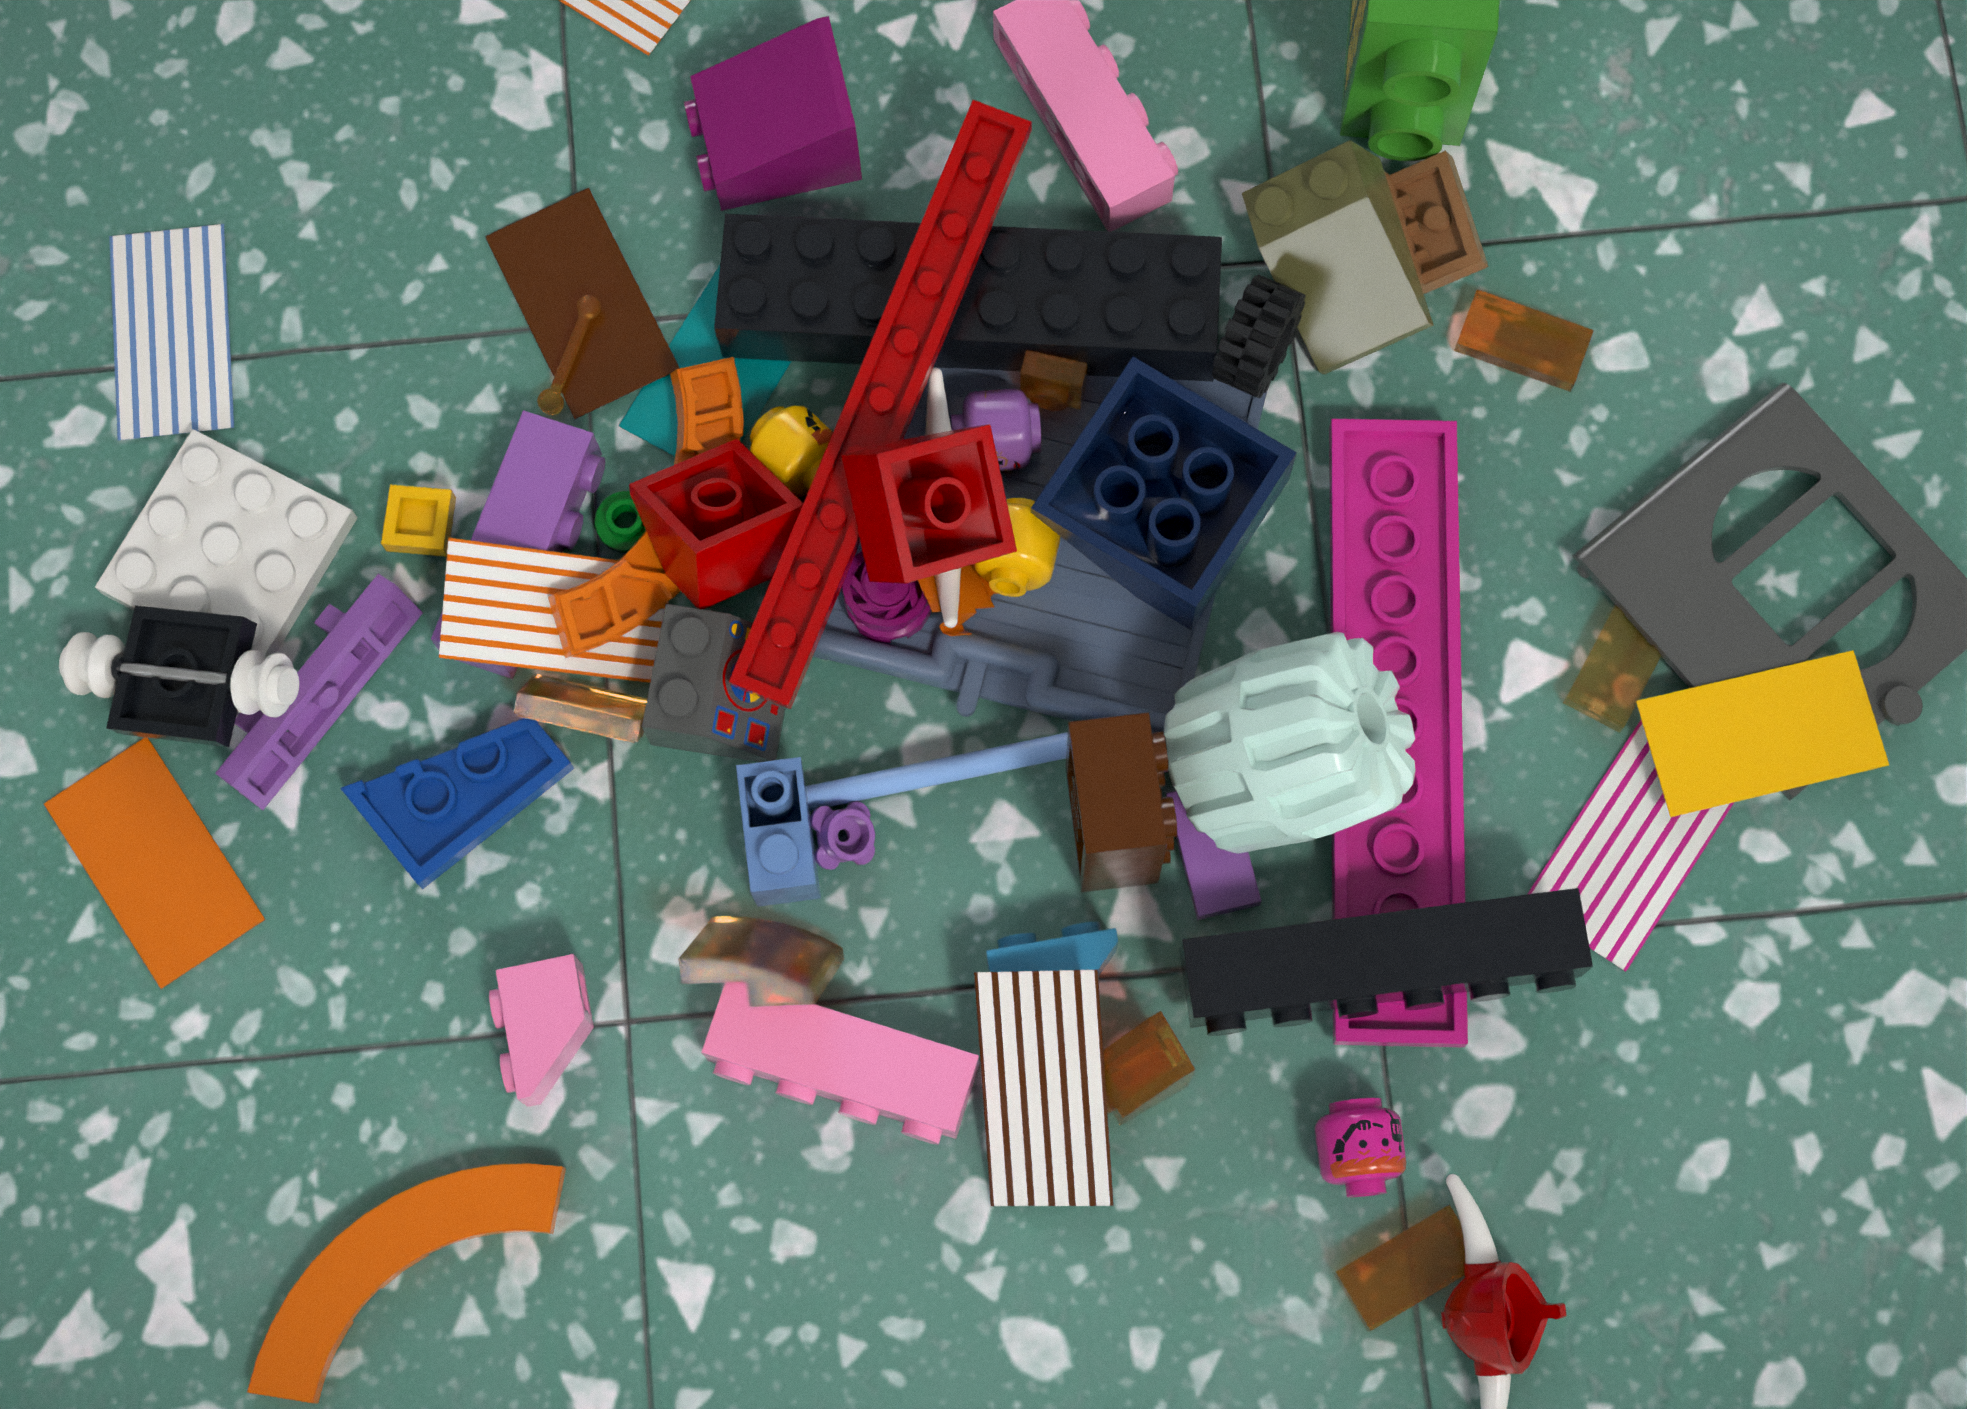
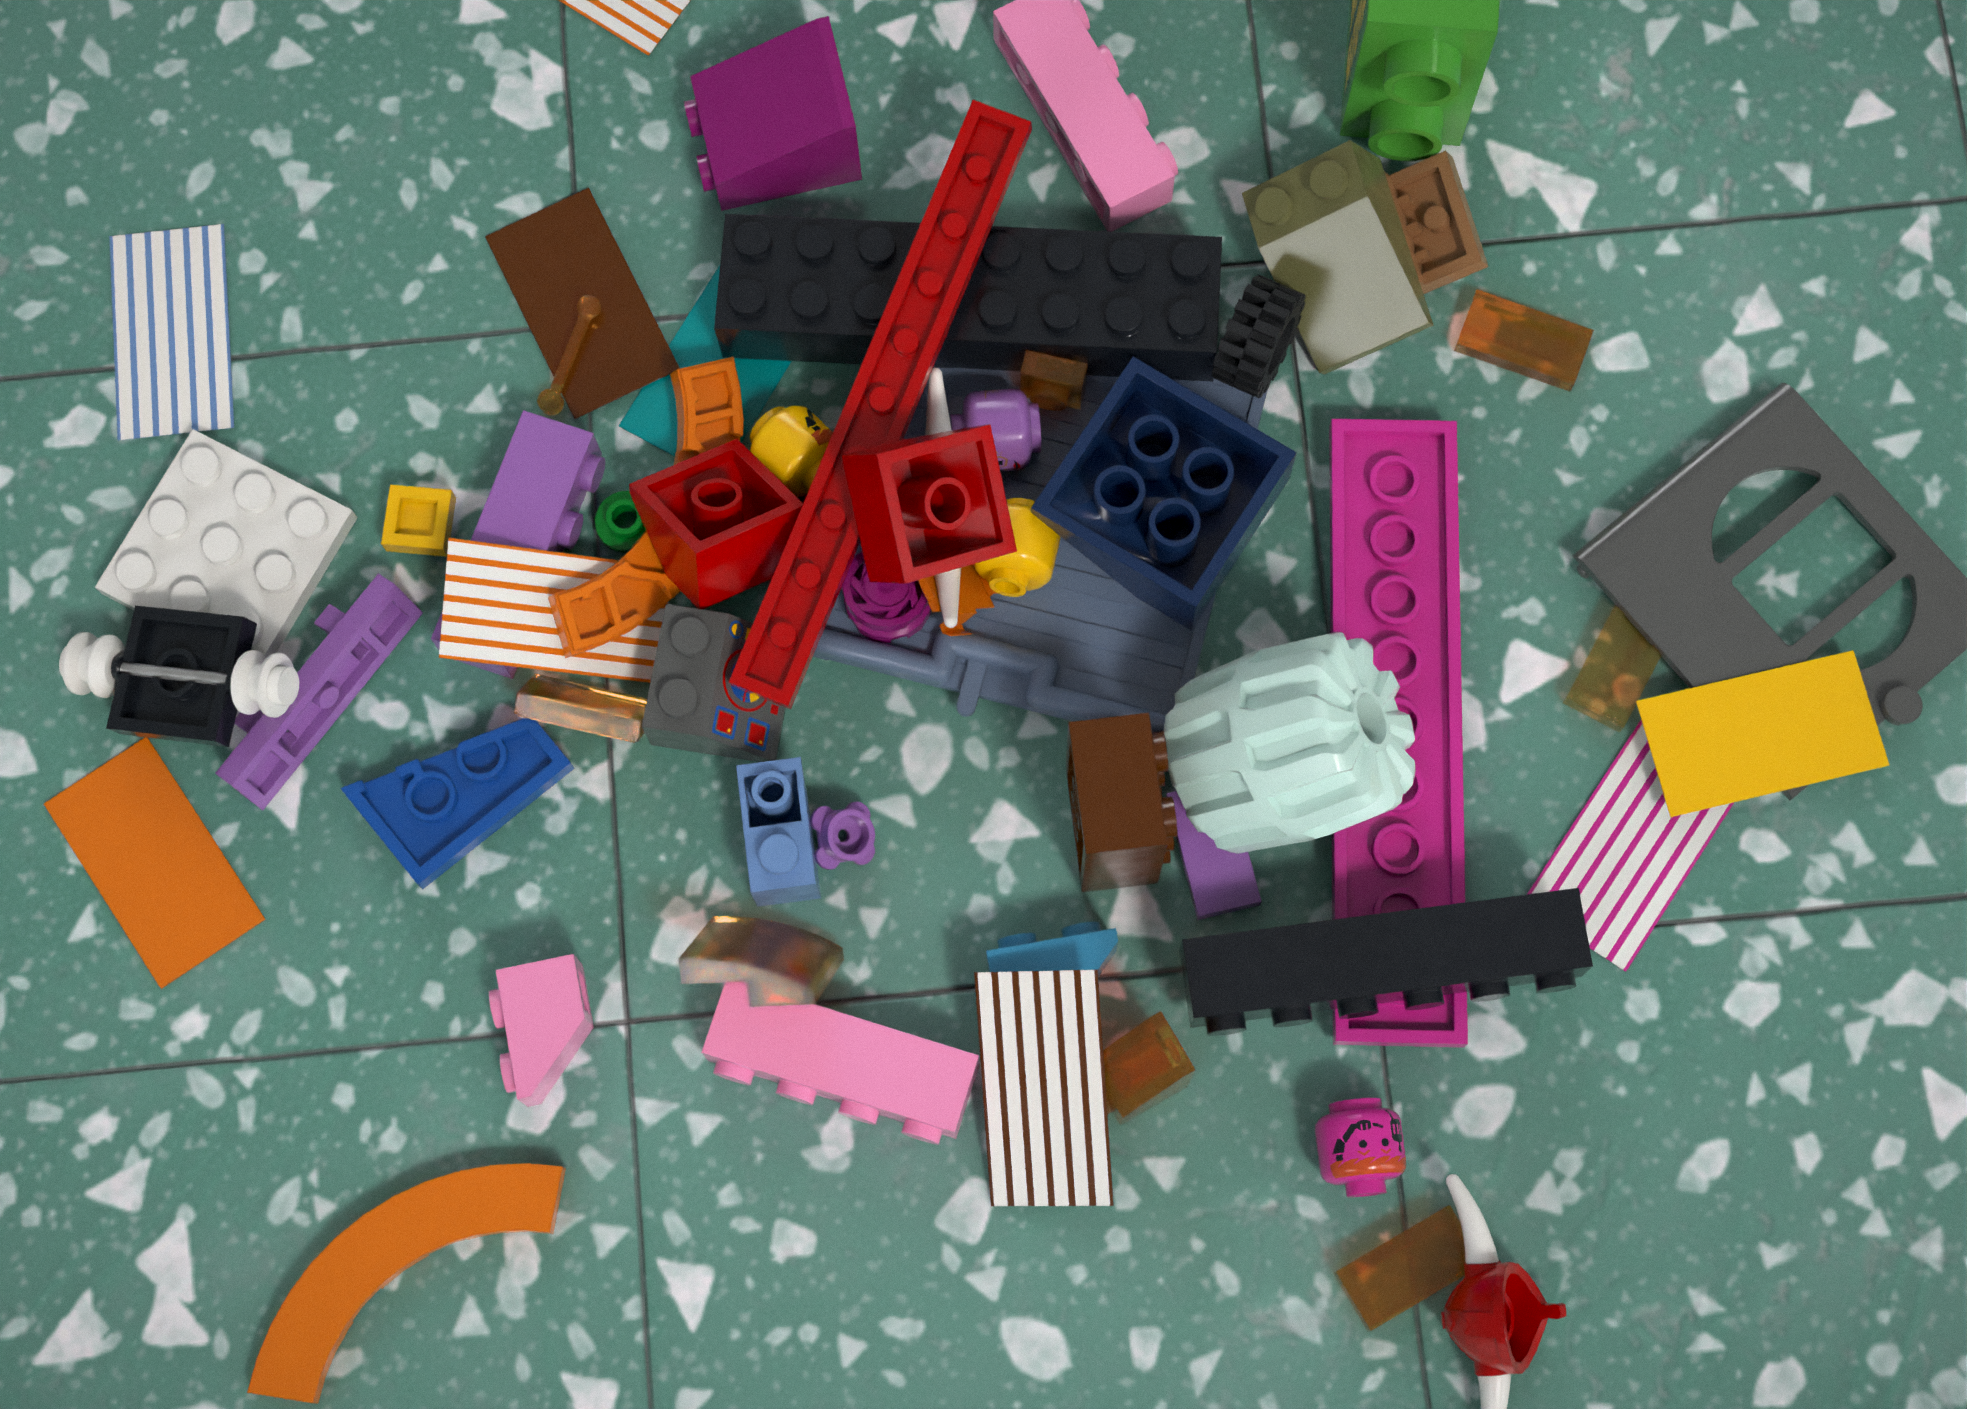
(937, 771): light blue piece -> none

